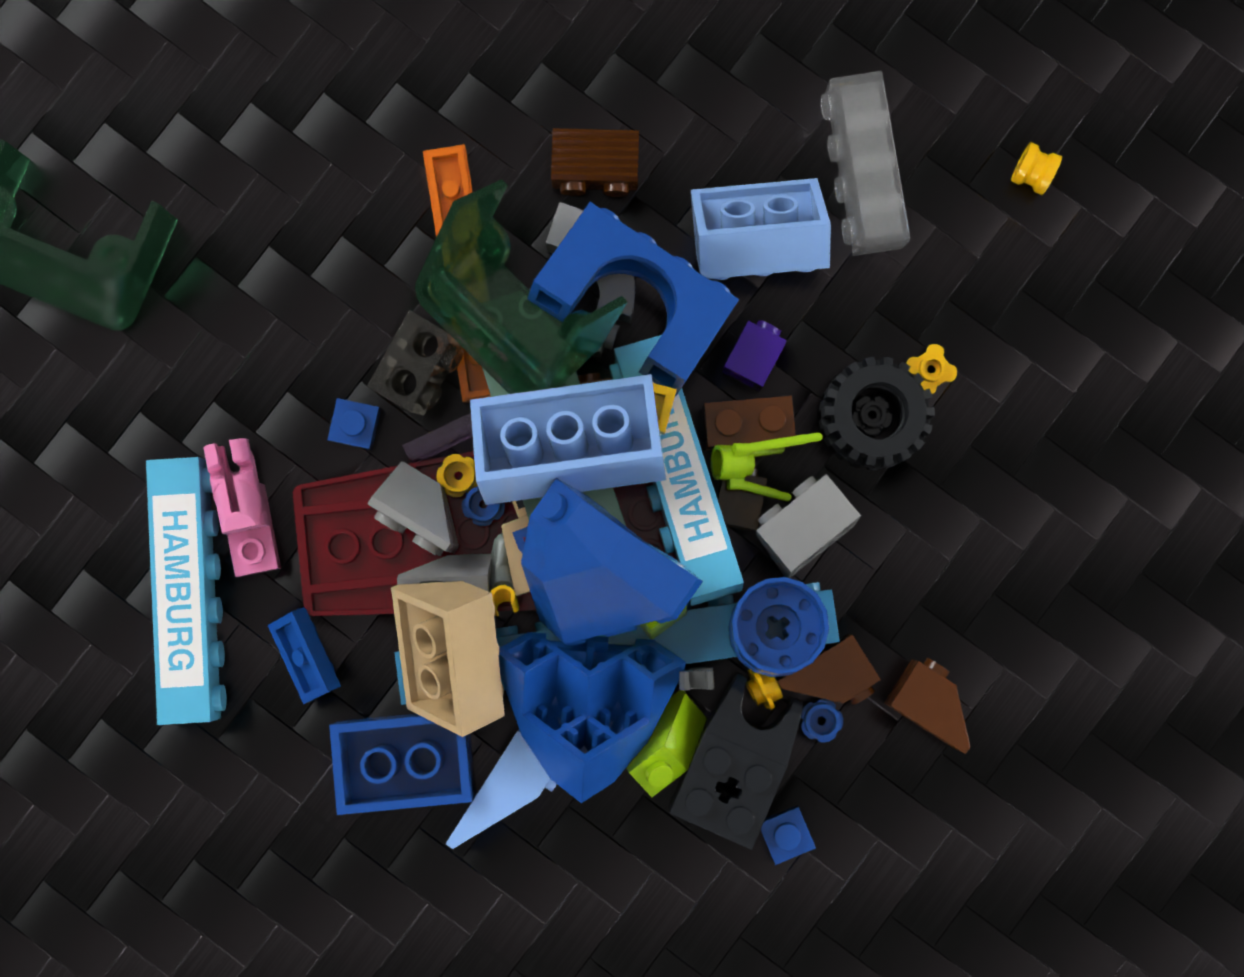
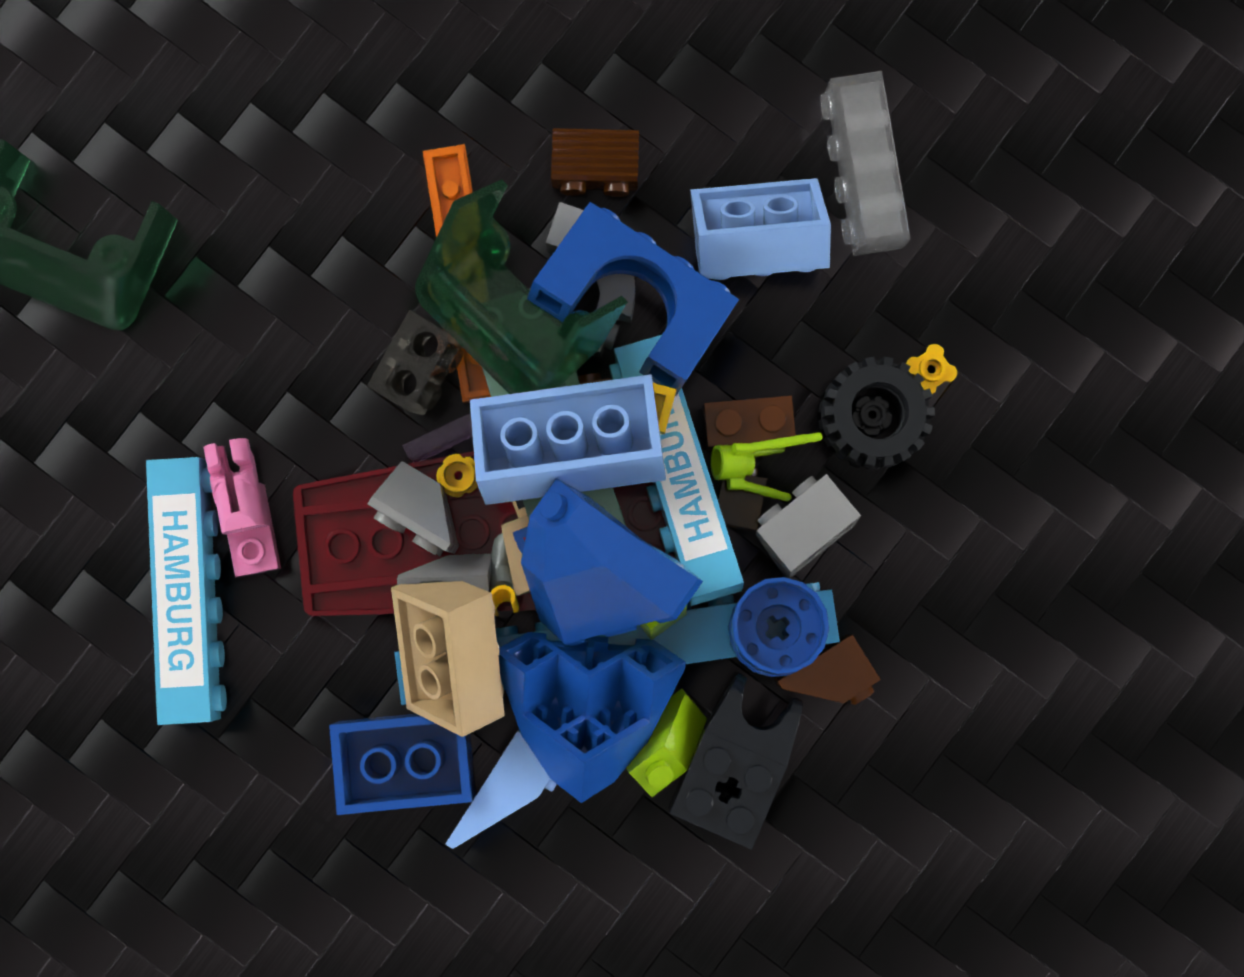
(304, 655): blue plate -> none
(354, 424): blue plate -> none
(480, 515): blue plate -> none
(696, 678): dark grey bar -> none
(755, 354): dark purple brick -> none
(763, 689): yellow plate -> none
(786, 835): blue plate -> none
(832, 724): blue plate -> none
(931, 702): reddish brown slope -> none
(1036, 168): yellow wheel -> none

